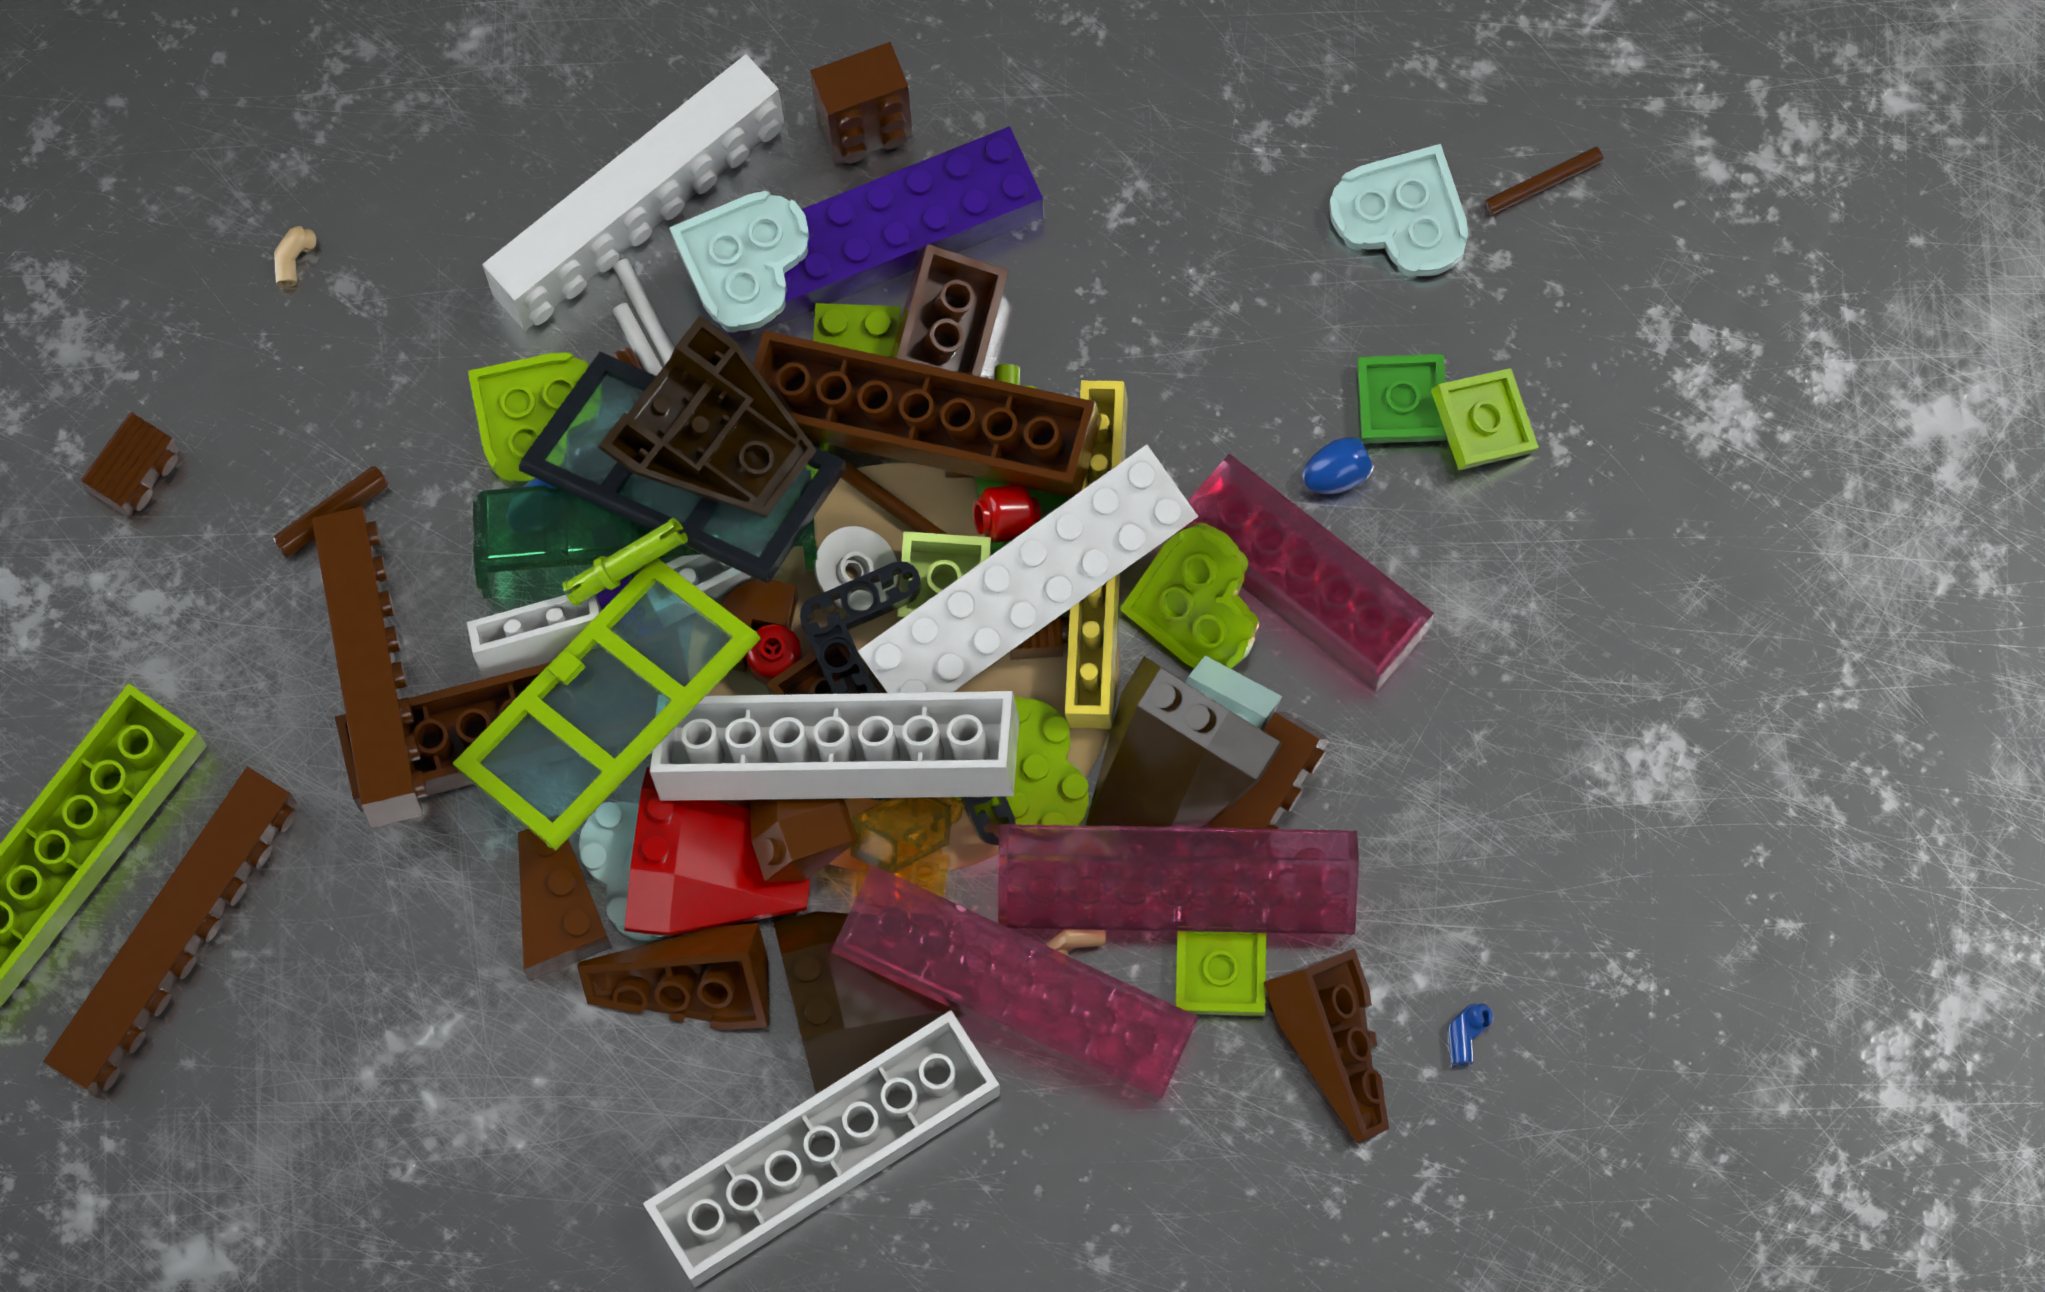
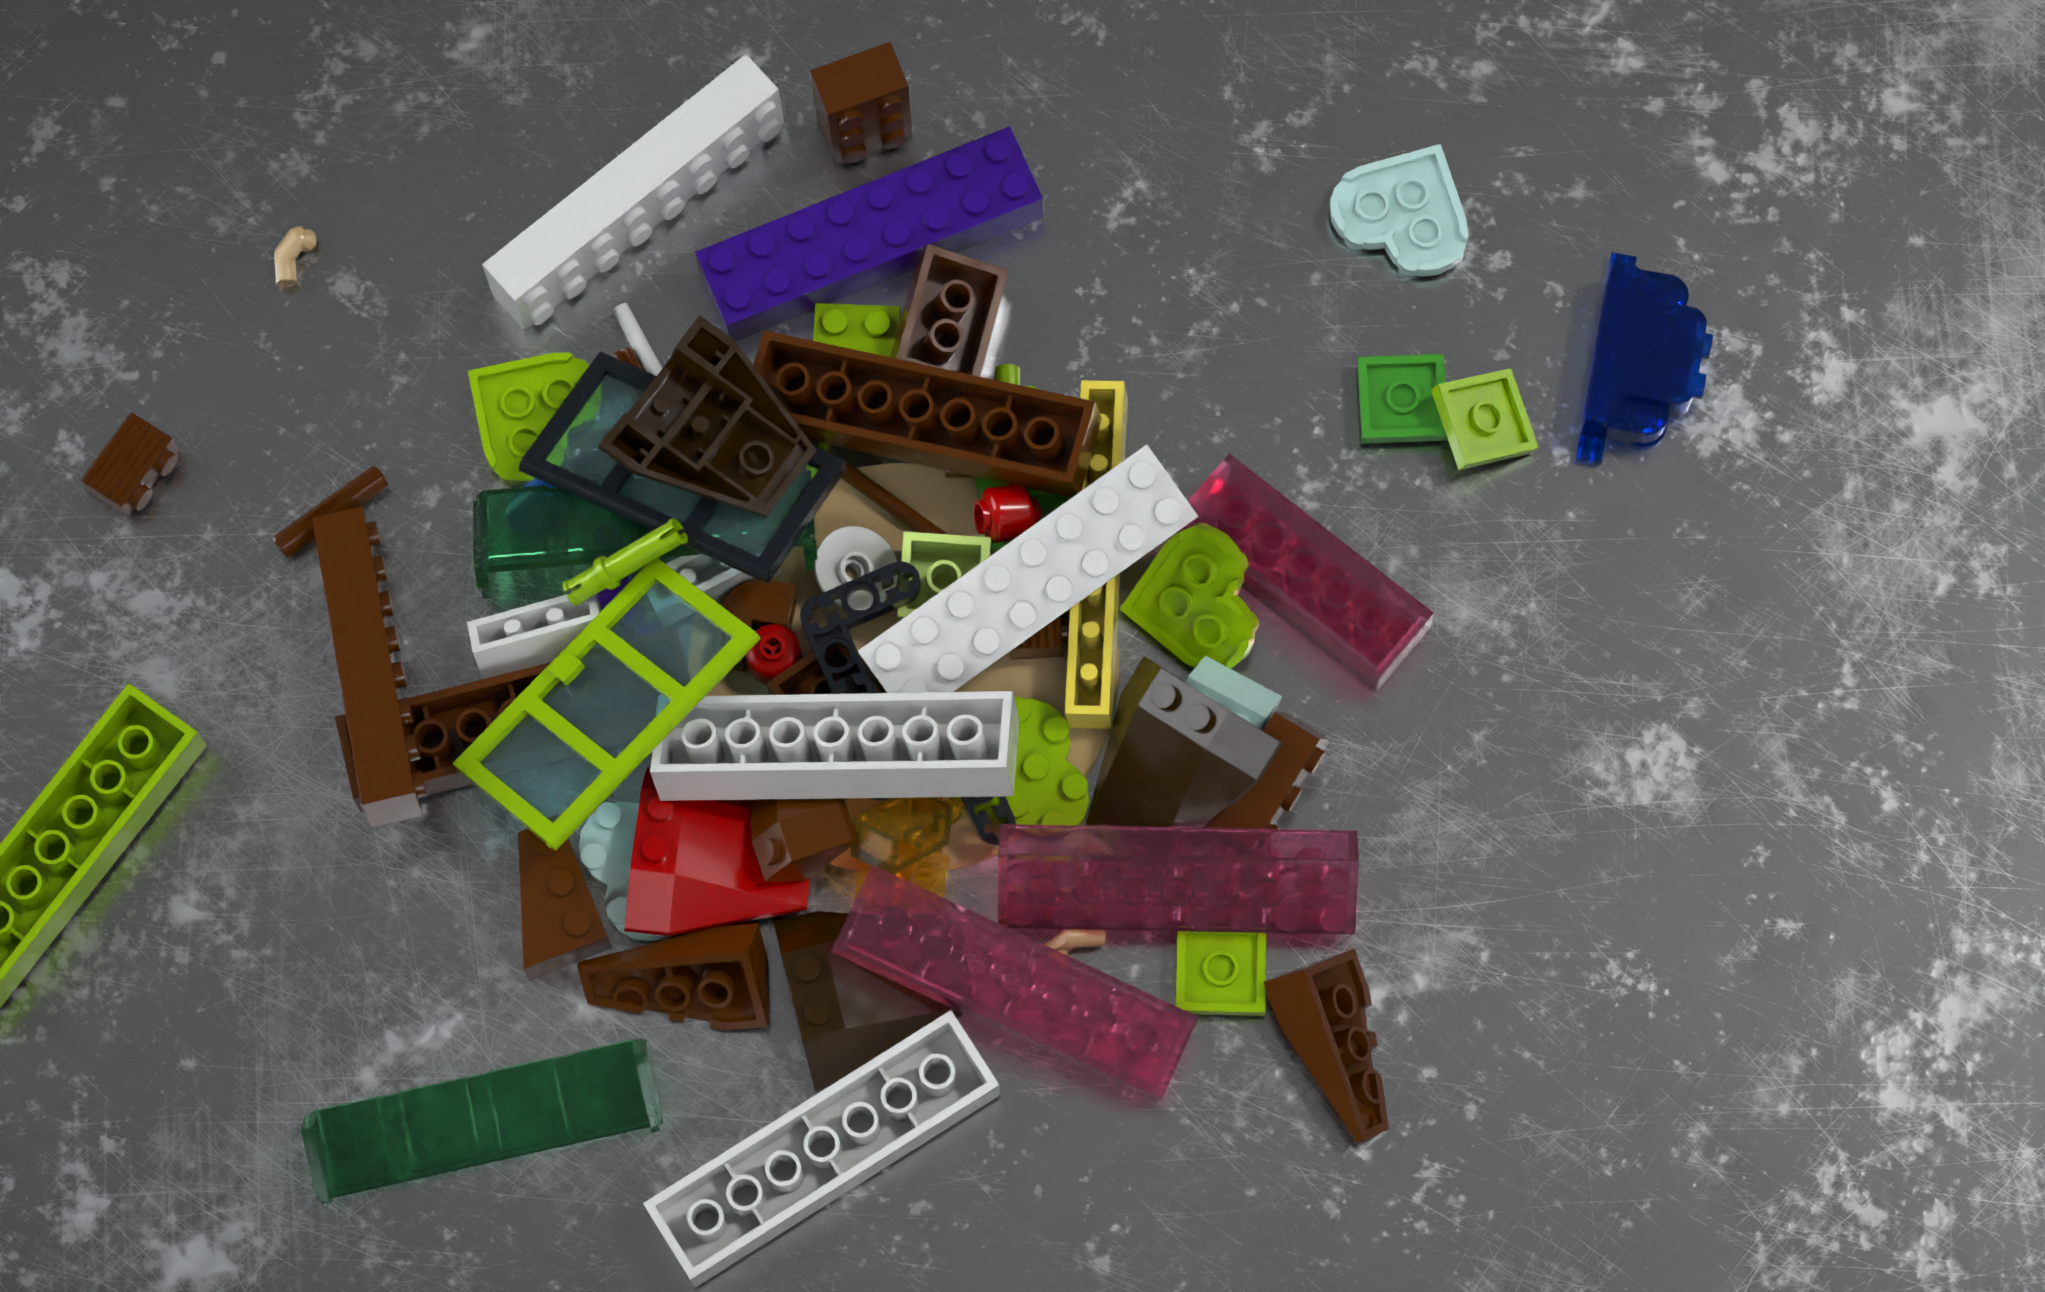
(172, 932): reddish brown brick -> none
(481, 1119): none -> clear green piece
(644, 309): white bar -> none
(741, 257): light aqua plate -> none
(1338, 467): blue animal -> none
(1464, 1029): blue arm -> none
(1543, 180): reddish brown bar -> none
(1642, 360): none -> clear blue brick

